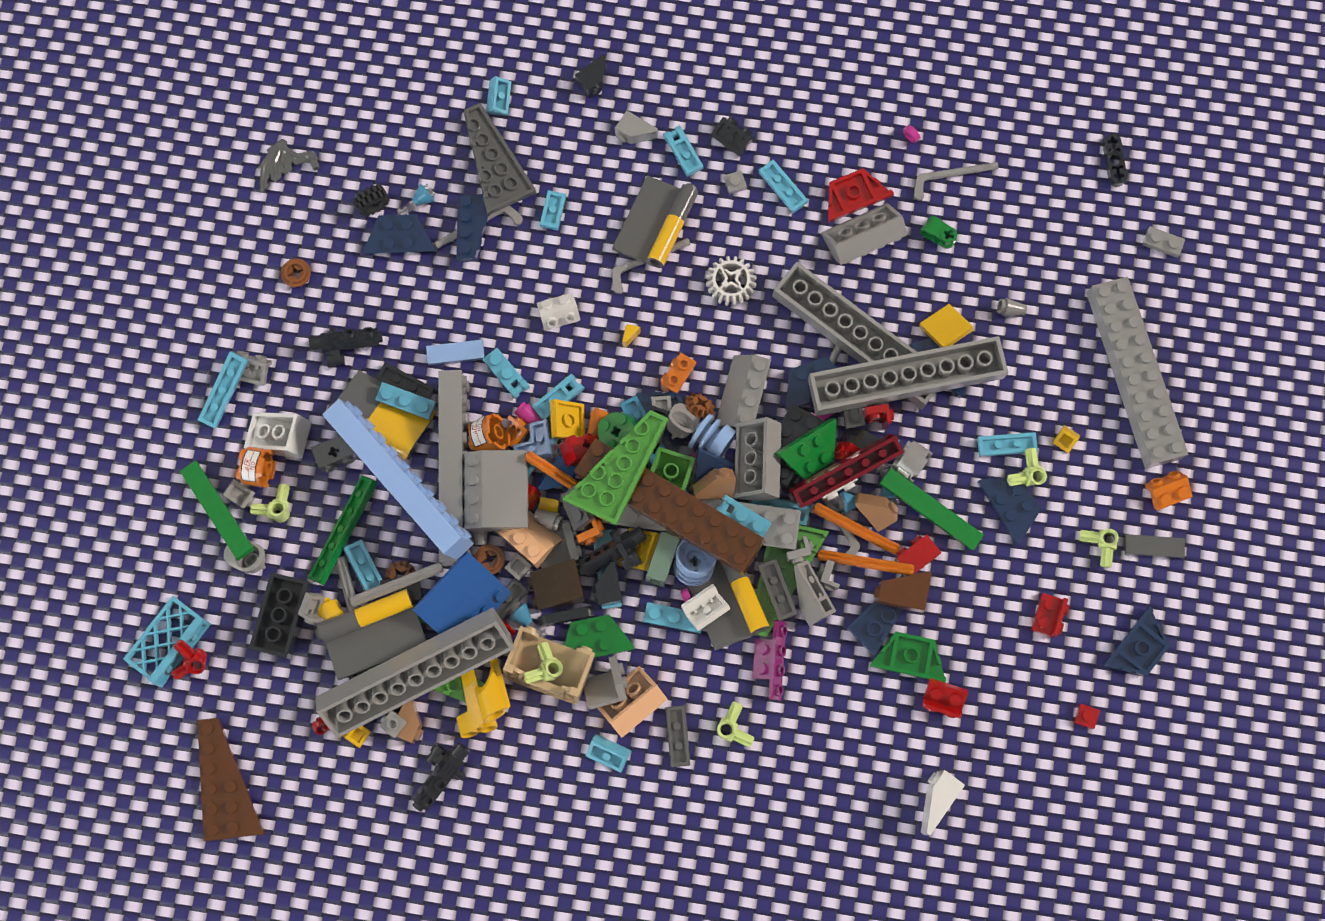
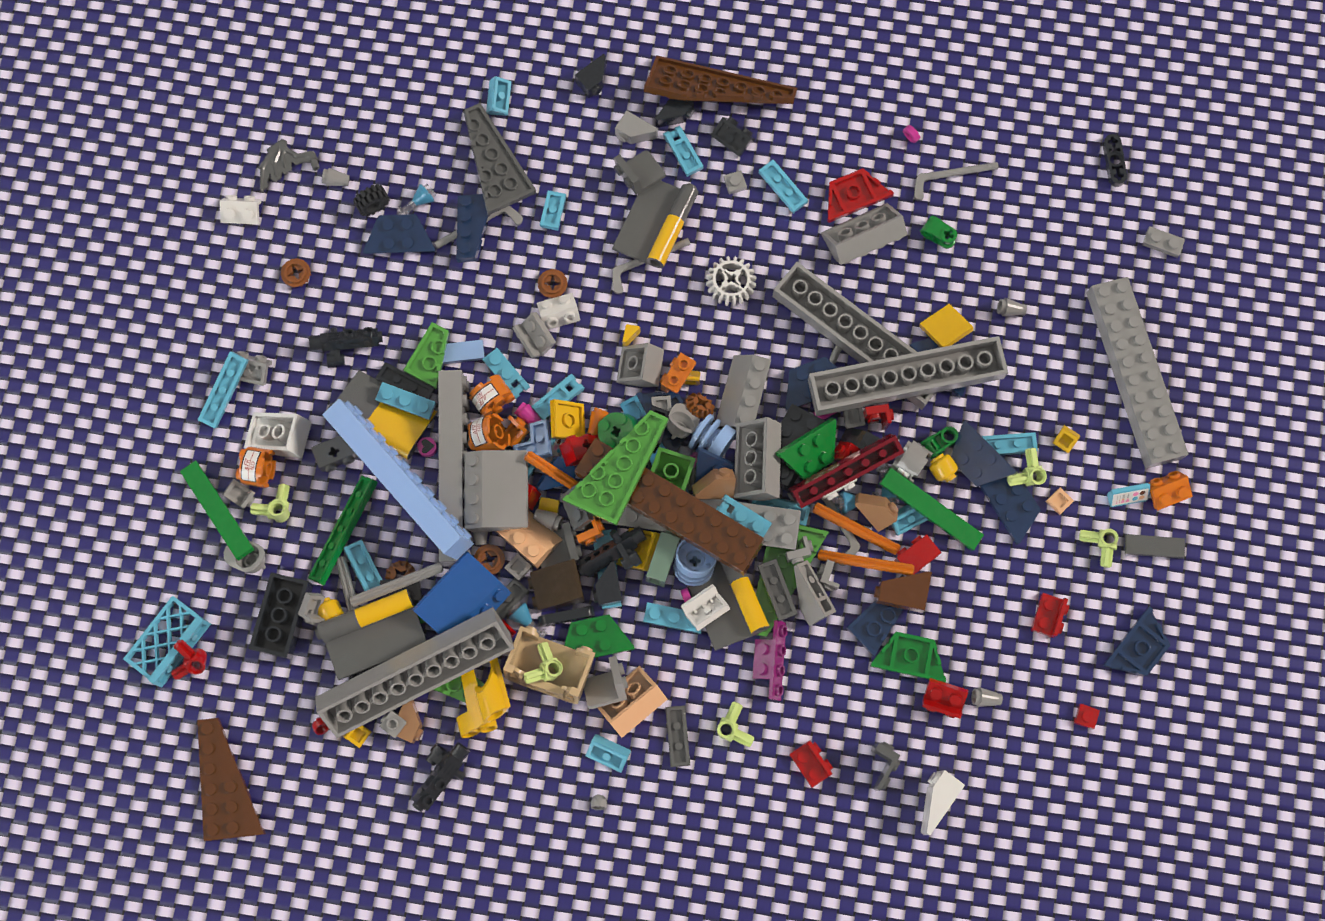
(239, 210): none -> white bracket
(335, 178): none -> light grey cone
(427, 447): none -> dark pink tile
(429, 356): none -> bright green wing
(491, 396): none -> orange brick
(534, 336): none -> light grey bracket
(545, 279): none -> dark orange gear
(599, 802): none -> light grey hinge
(639, 171): none -> dark grey bracket
(640, 365): none -> light grey slope
(674, 112): none -> black slope
(693, 378): none -> yellow slope
(700, 83): none -> reddish brown wing
(811, 763): none -> red bracket
(885, 751): none -> dark grey bracket
(907, 519): none -> medium azure slope
(937, 443): none -> green piece
(943, 467): none -> yellow head
(978, 458): none -> dark blue wing
(983, 697): none -> light grey cone
(1059, 500): none -> light nougat tile
(1128, 495): none -> slope

